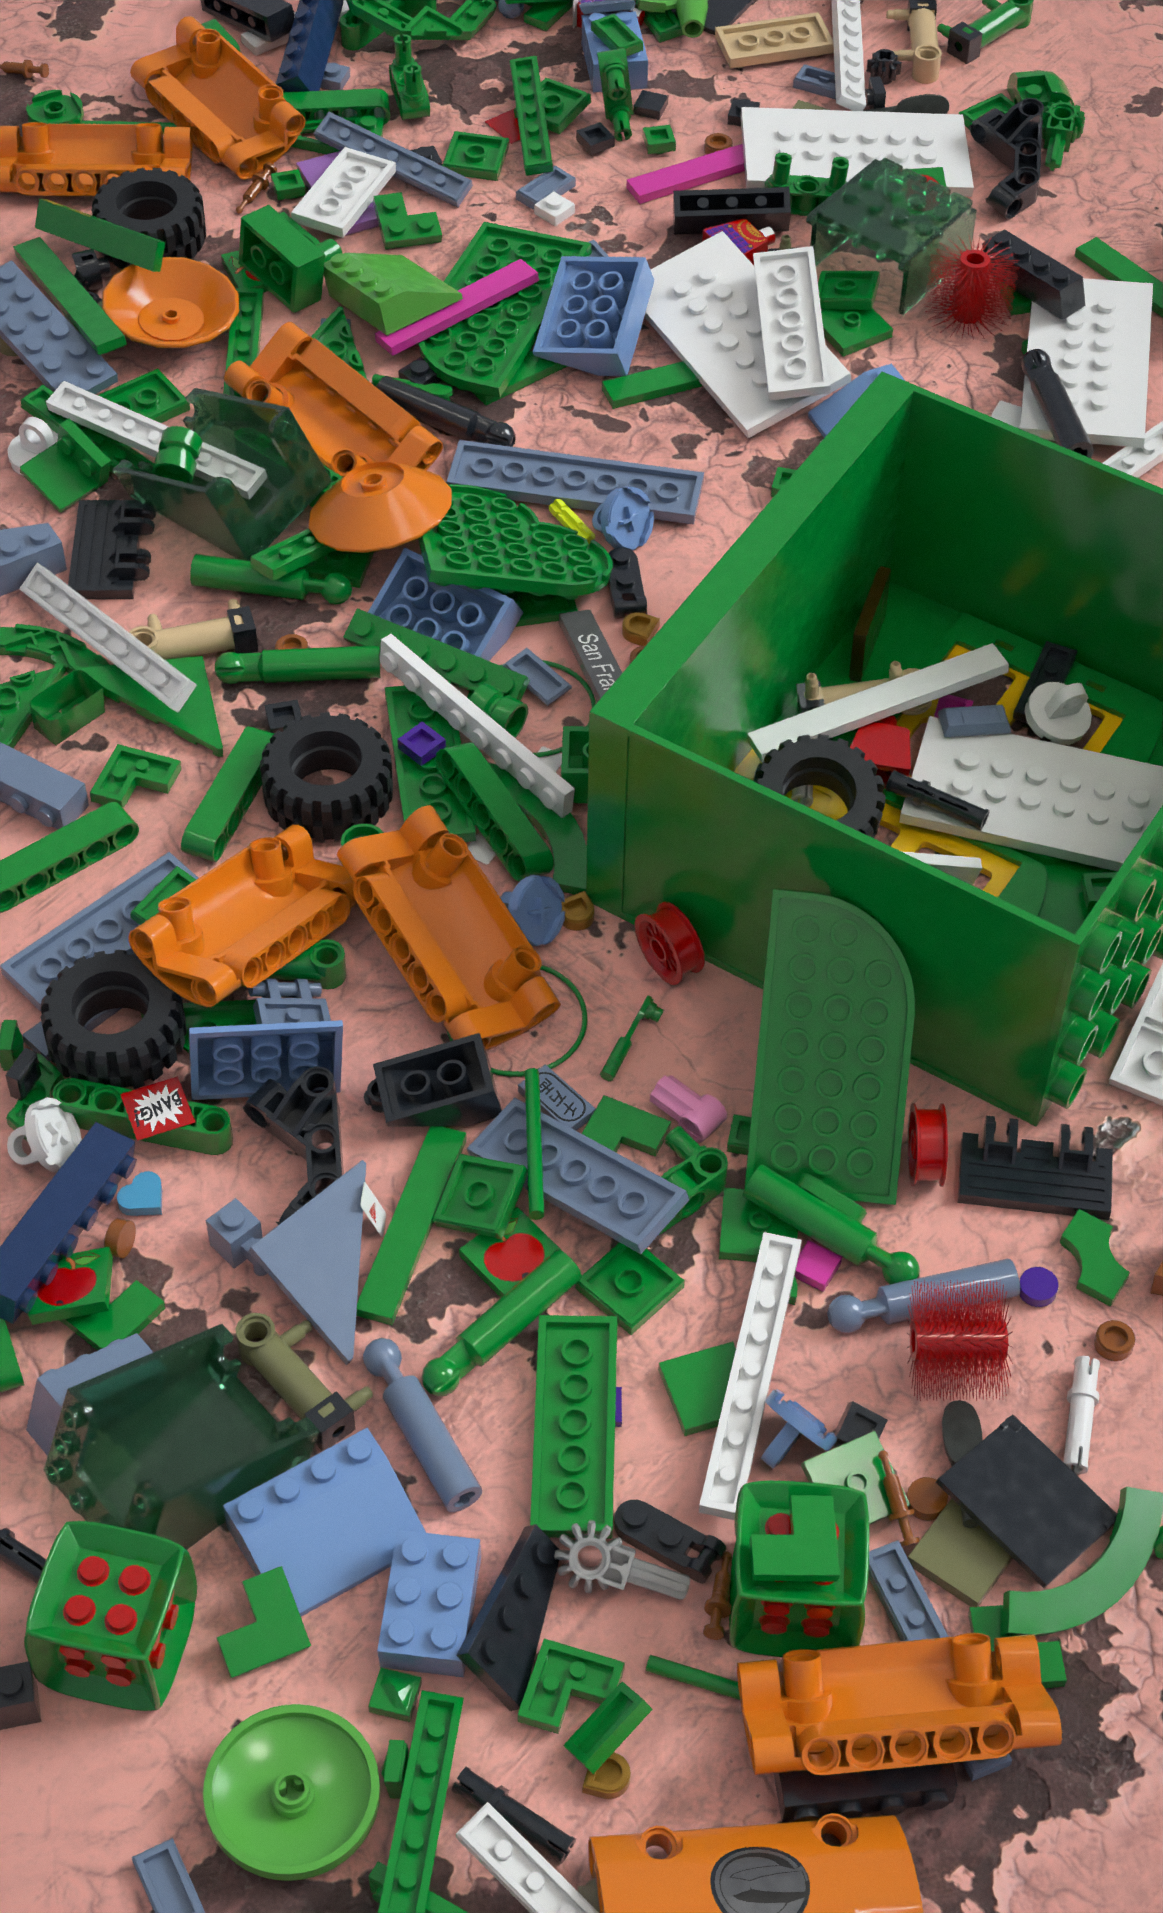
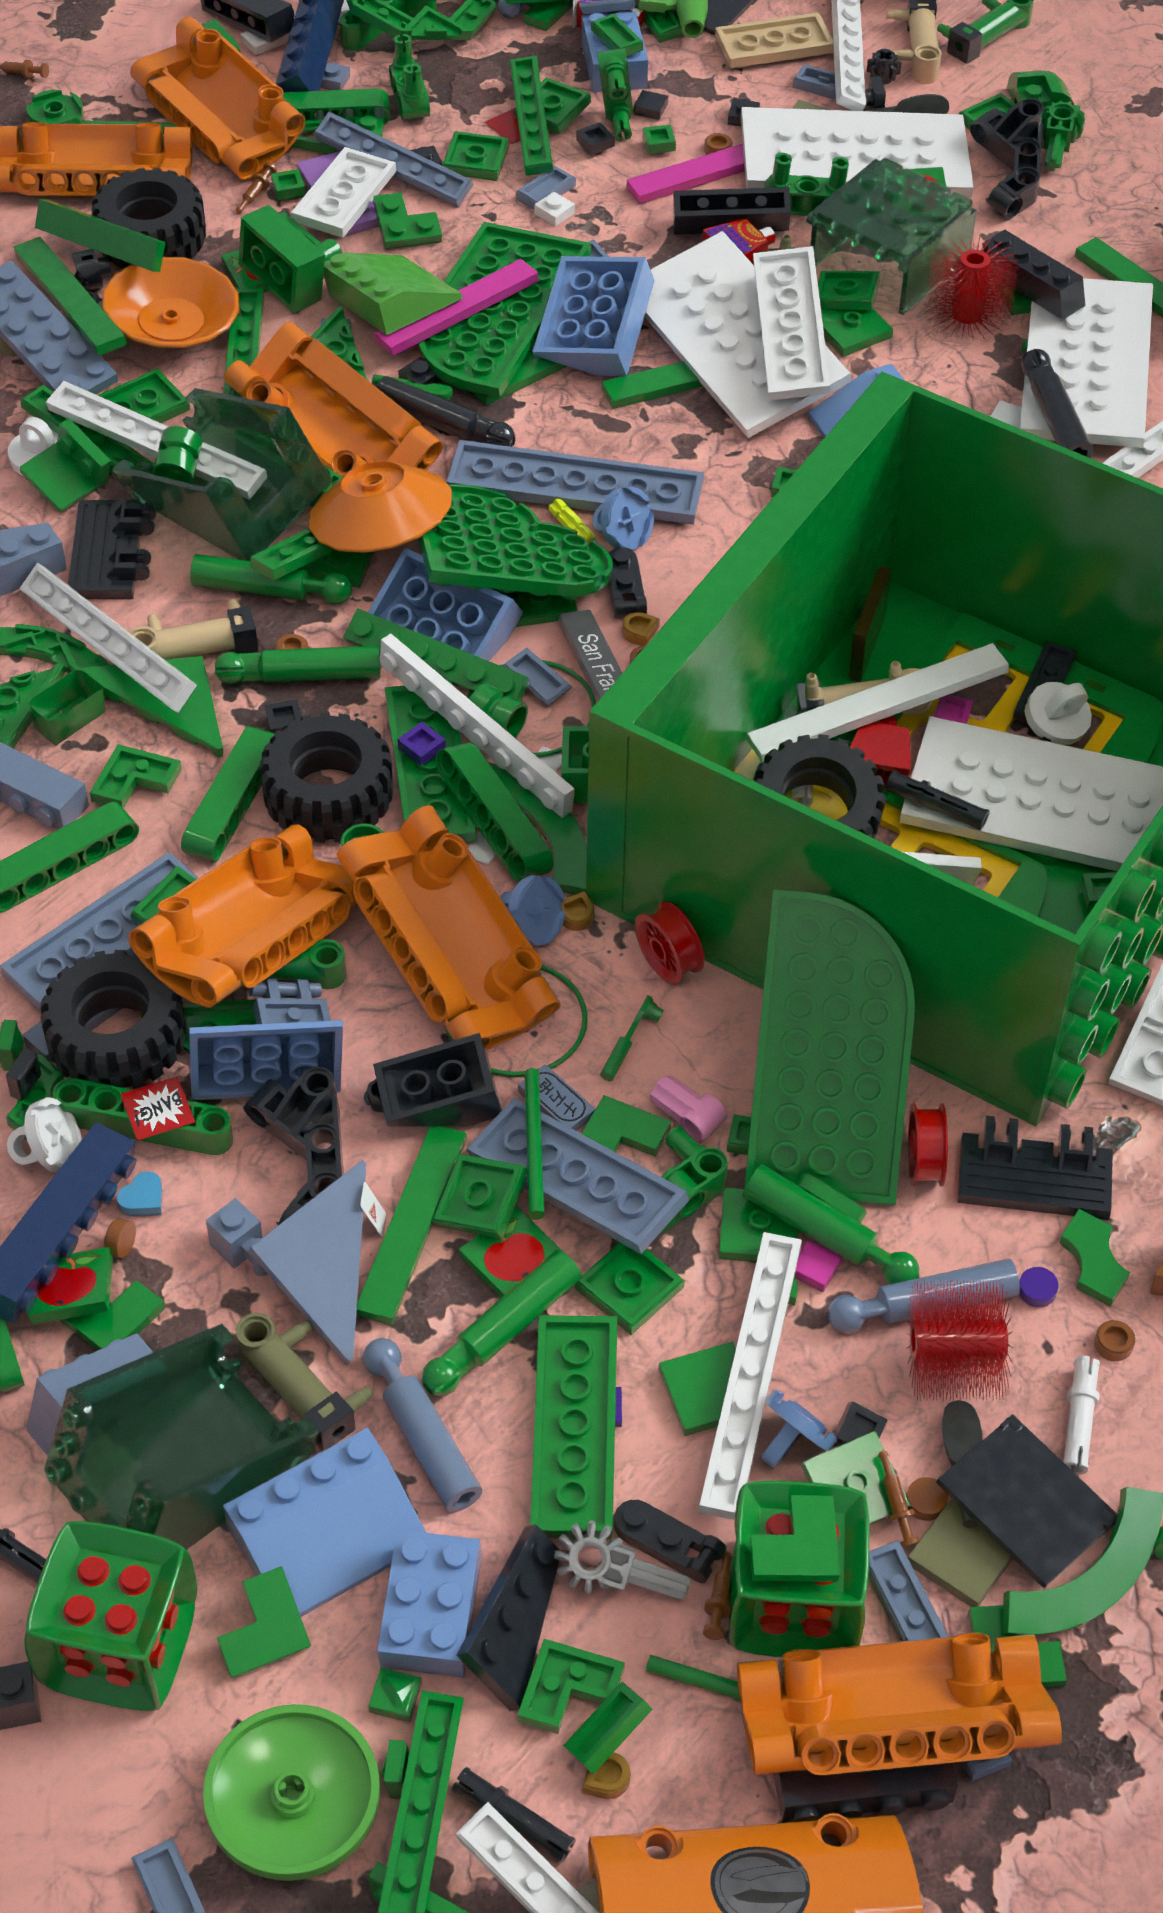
(974, 720): sand blue tile -> none

